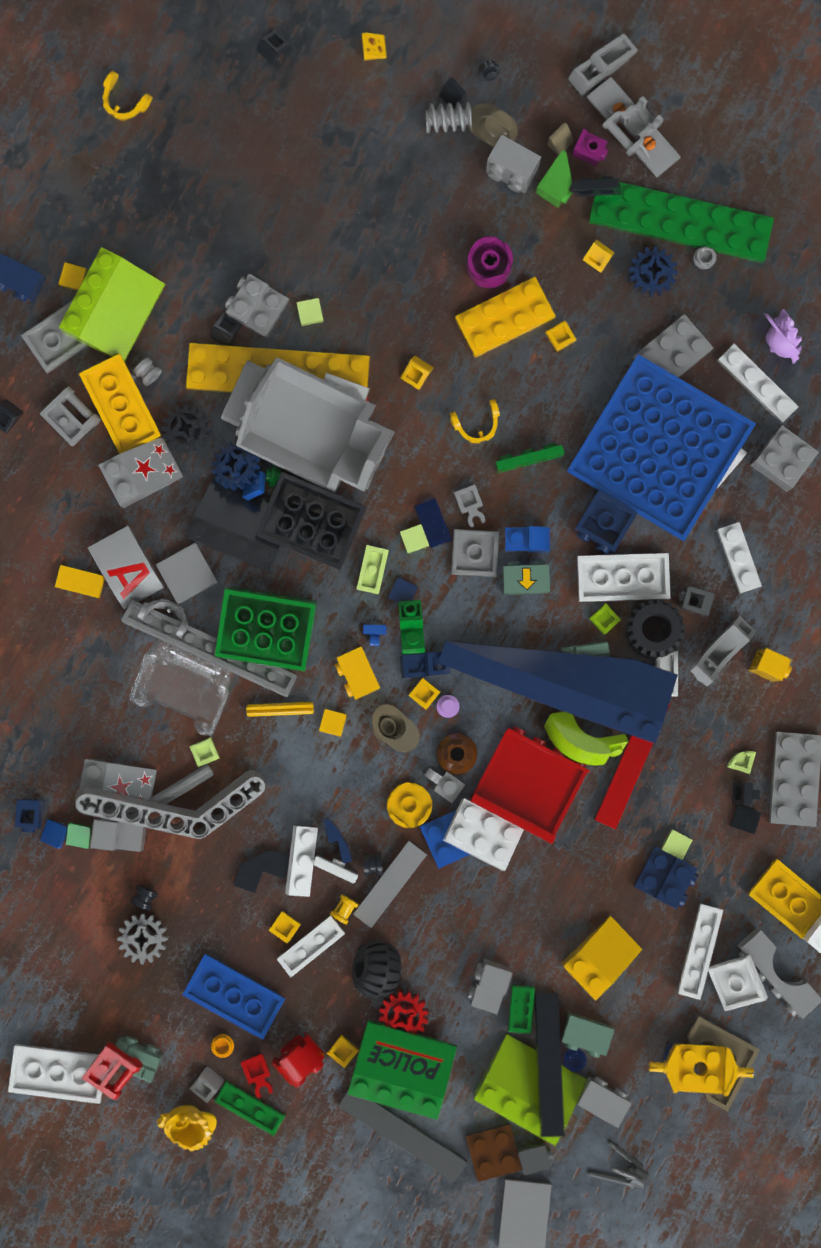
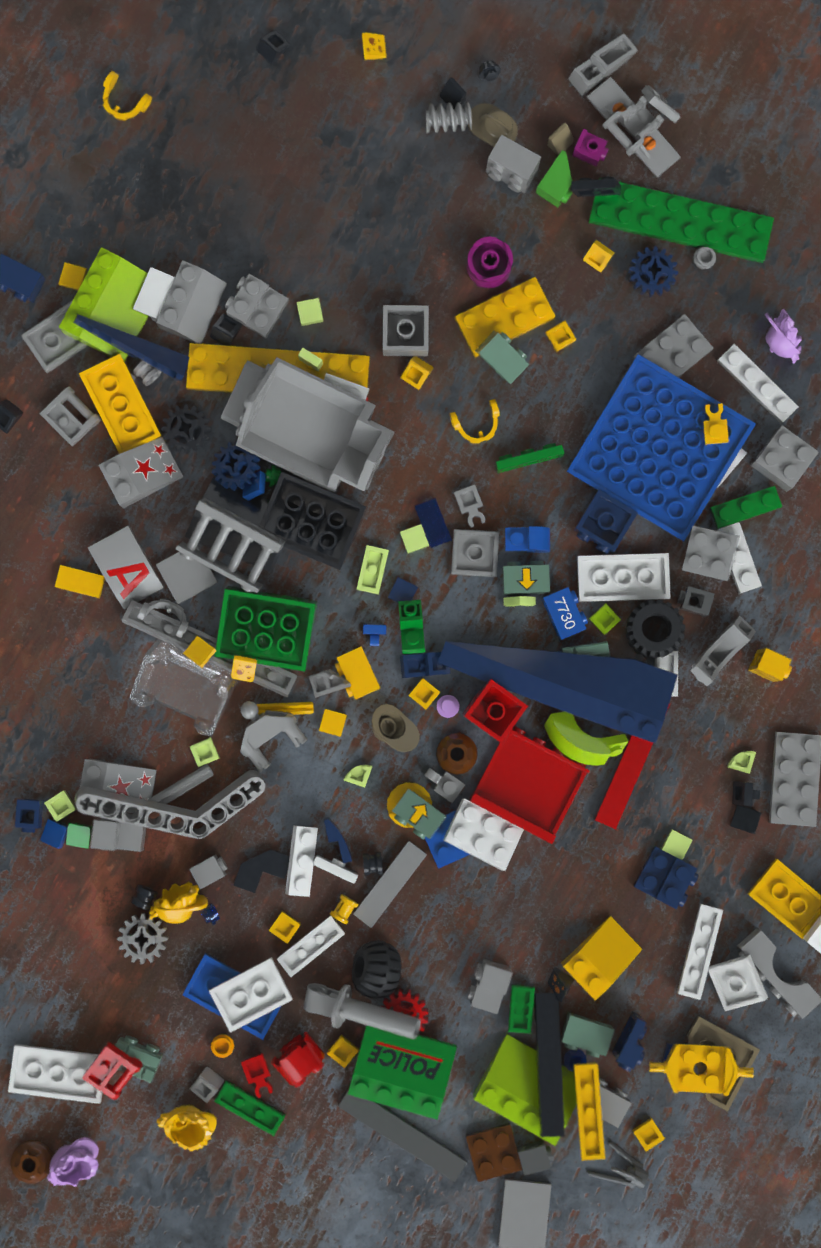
(39, 1153): none -> reddish brown piece
(60, 806): none -> yellowish green tile
(74, 1162): none -> lavender hair
(153, 293): none -> white panel
(161, 358): none -> dark blue wedge
(178, 903): none -> yellow hair
(191, 303): none -> light grey slope
(199, 651): none -> yellow tile
(209, 871): none -> light grey brick
(210, 914): none -> clear blue plate
(243, 668): none -> yellow slope
(249, 533): none -> light grey fence
(250, 994): none -> white plate
(265, 727): none -> light grey connector
(310, 359): none -> yellowish green tile
(327, 682): none -> light grey tile
(341, 1006): none -> light grey piece
(359, 775): none -> yellowish green tile
(405, 330): none -> light grey brick
(419, 814): none -> sand green brick
(495, 710): none -> red slope
(502, 356): none -> sand green brick
(519, 601): none -> yellowish green tile
(560, 983): none -> black slope
(564, 613): none -> blue brick
(589, 1111): none -> yellow plate
(628, 1049): none -> dark blue plate
(648, 1134): none -> yellow tile
(660, 103): none -> light grey tile
(710, 553): none -> light grey brick
(715, 429): none -> yellow plate
(746, 507): none -> green plate

